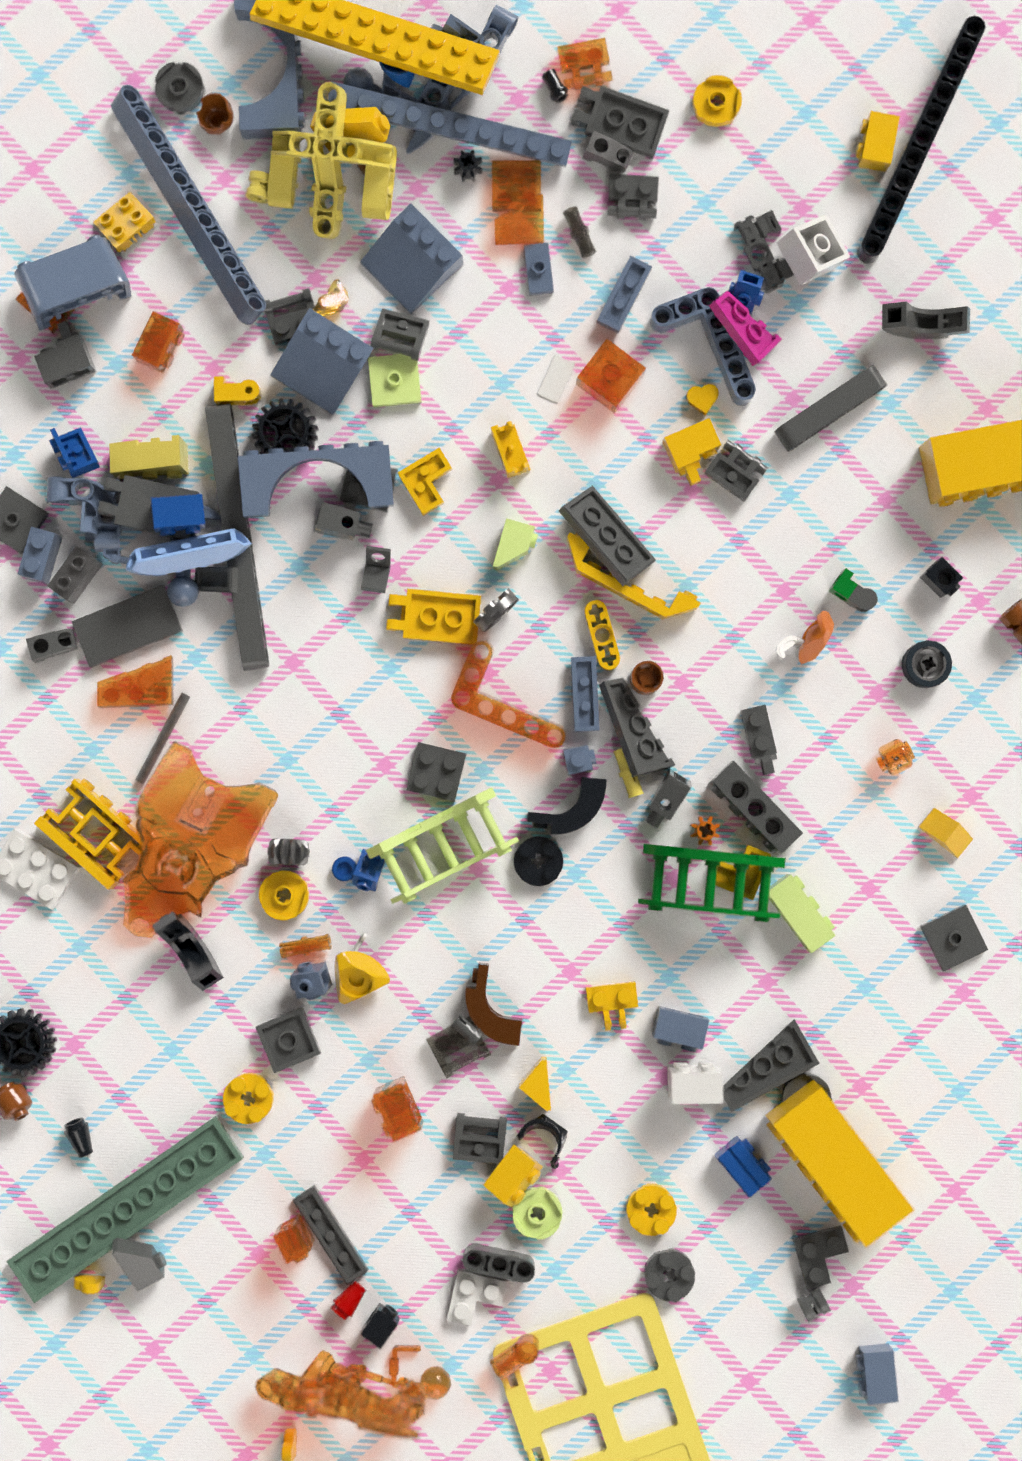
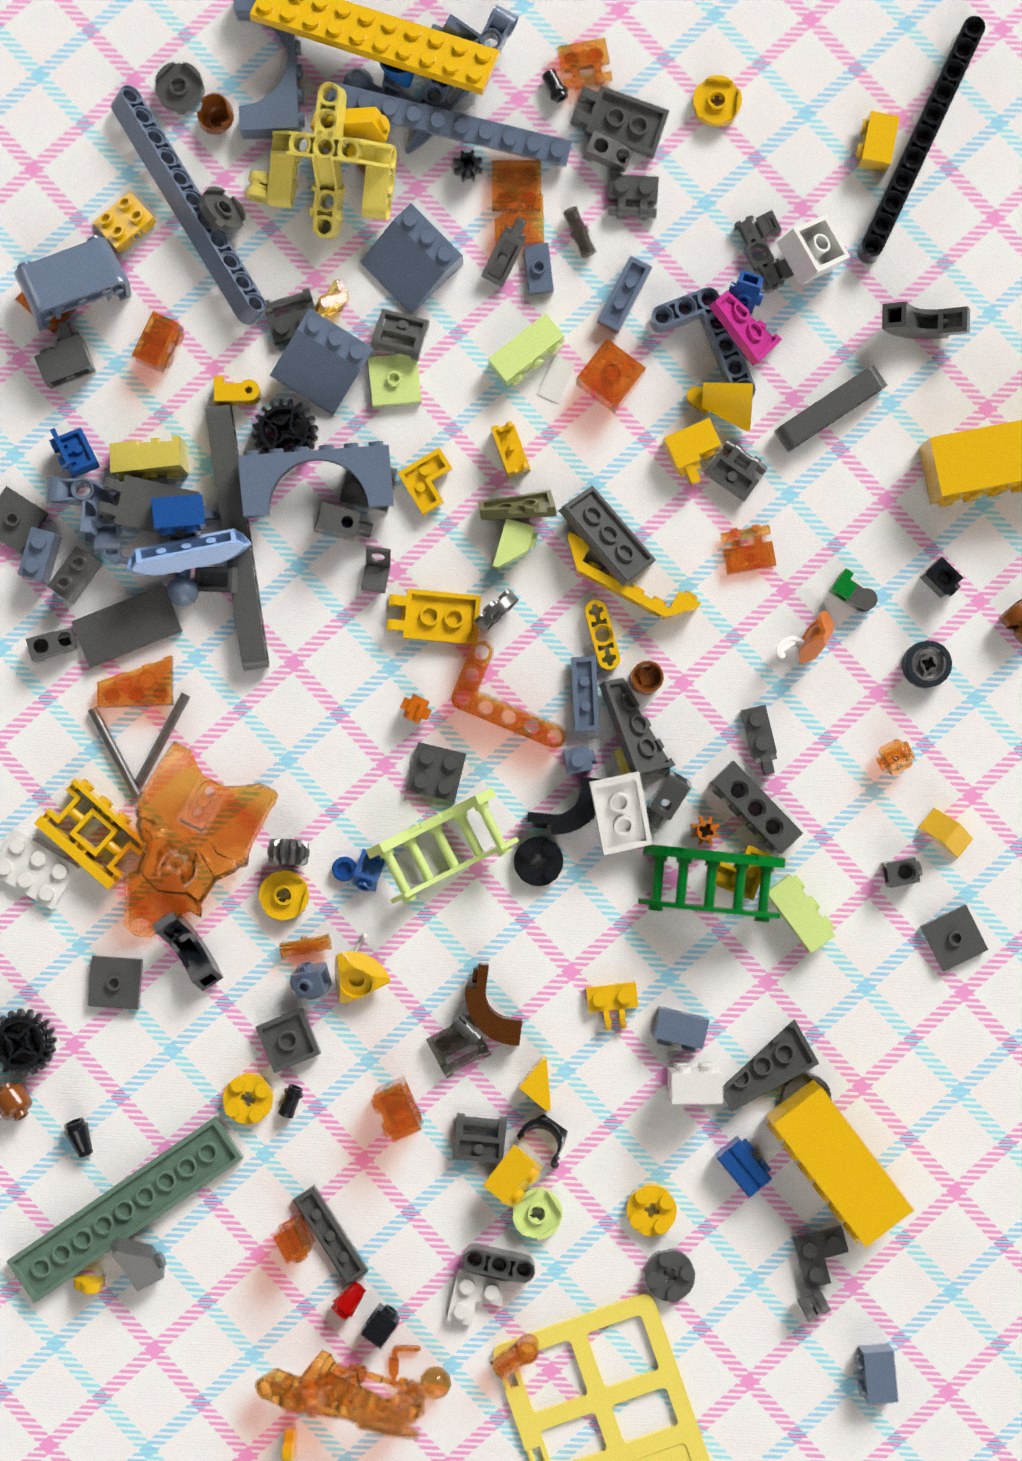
(114, 752): none -> flat silver bar
(115, 982): none -> dark grey plate
(220, 211): none -> dark grey plate
(290, 1101): none -> black pin
(415, 708): none -> orange gear
(505, 253): none -> dark grey hinge
(519, 506): none -> olive wing
(526, 350): none -> yellowish green brick
(620, 813): none -> white plate
(729, 402): none -> yellow slope
(749, 557): none -> clear orange plate
(891, 876): none -> dark grey brick

